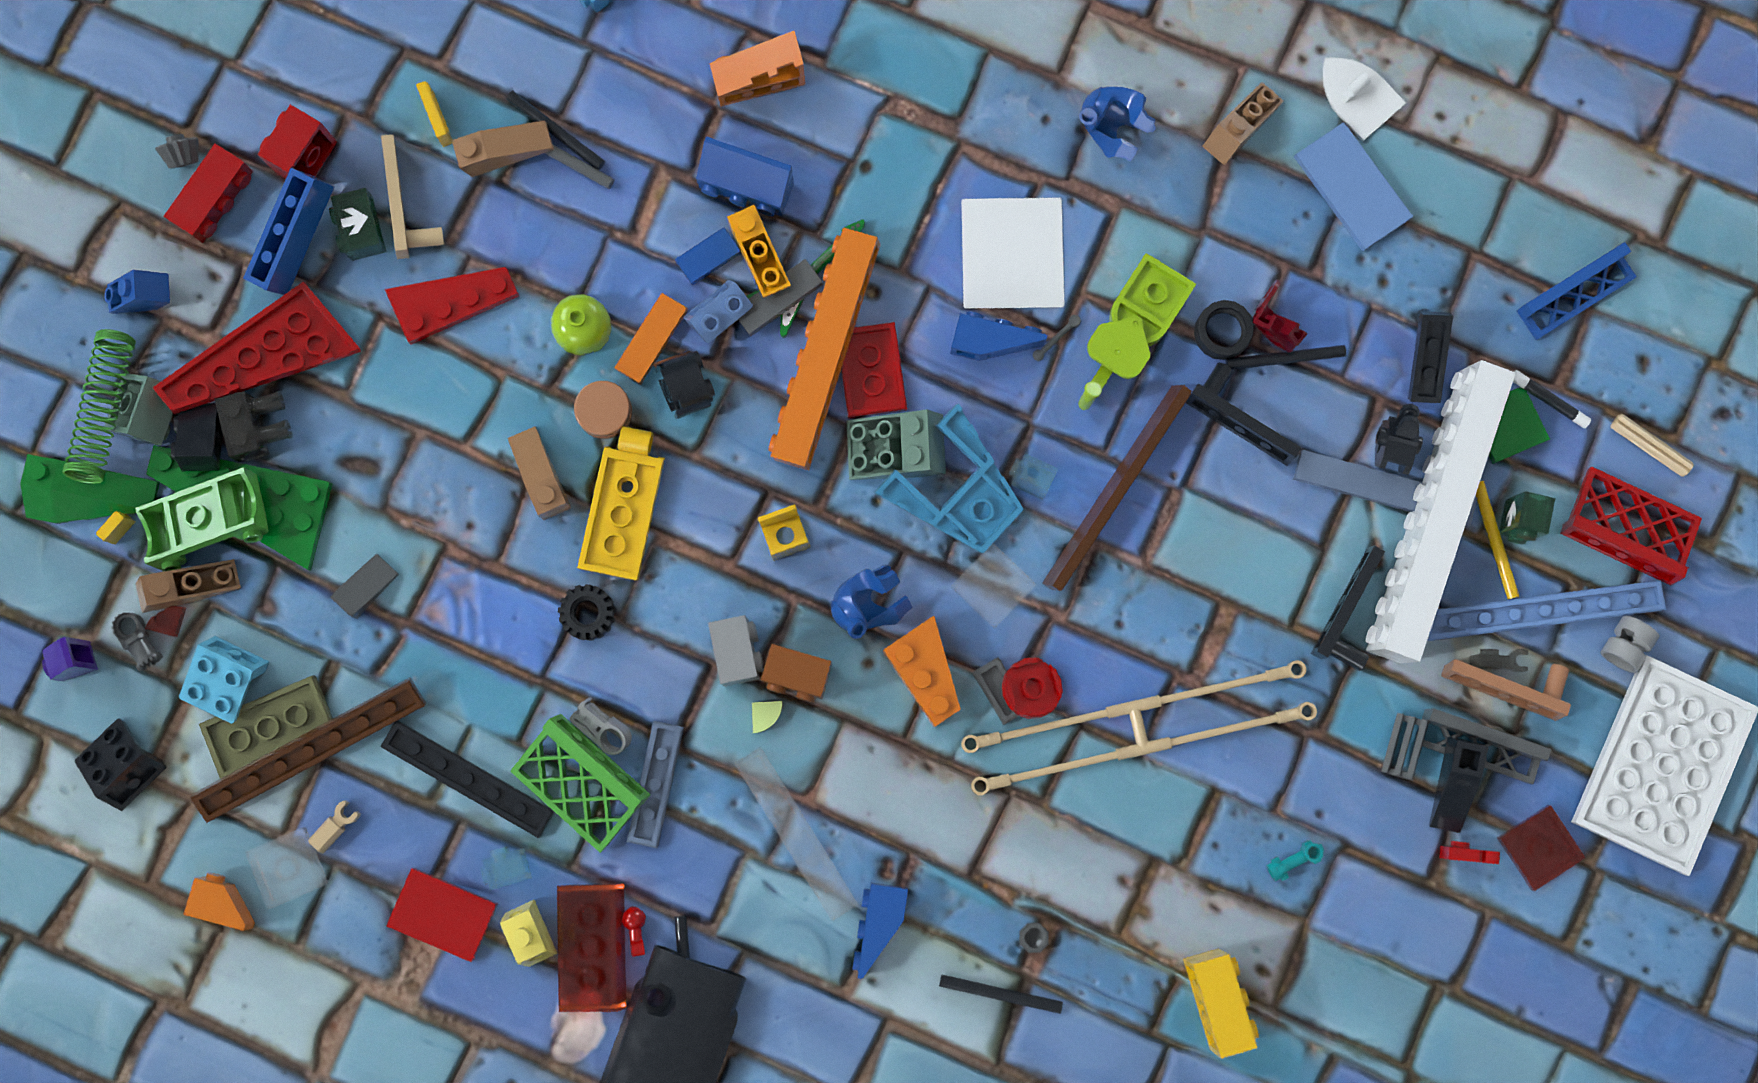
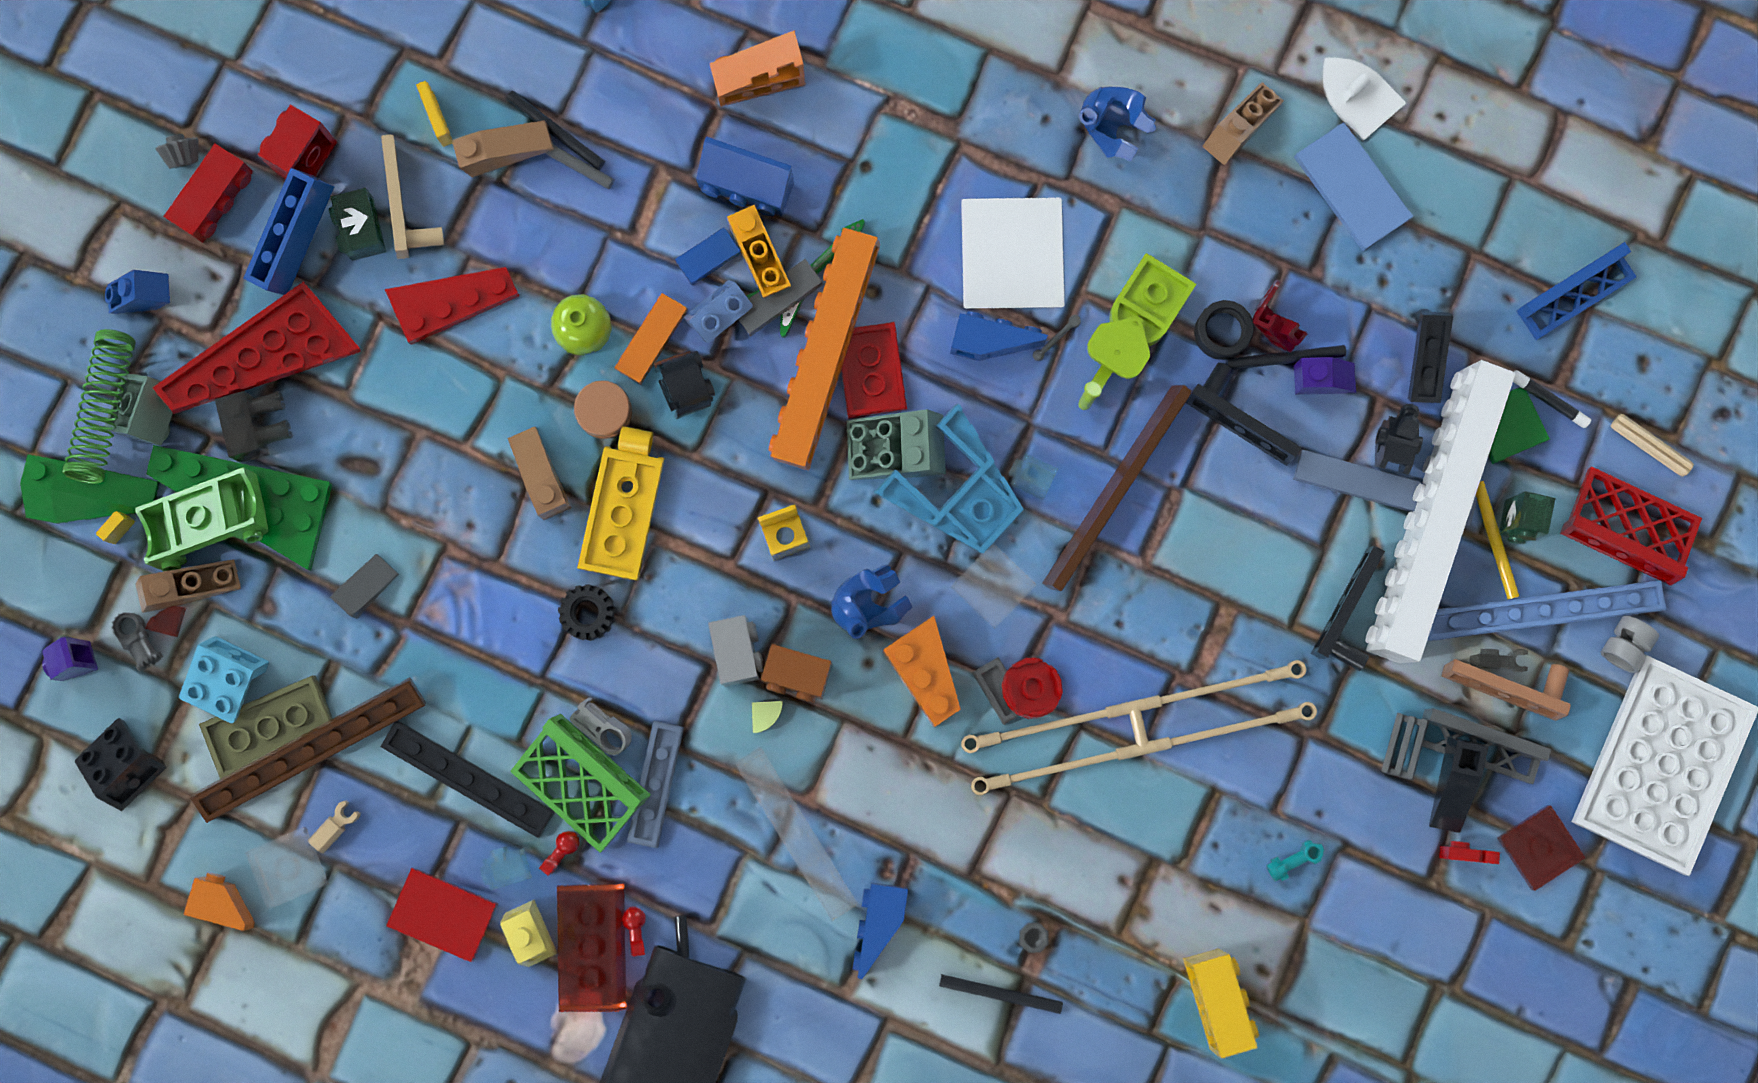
(198, 439): black brick -> none
(566, 844): none -> red arm
(1324, 376): none -> dark purple slope

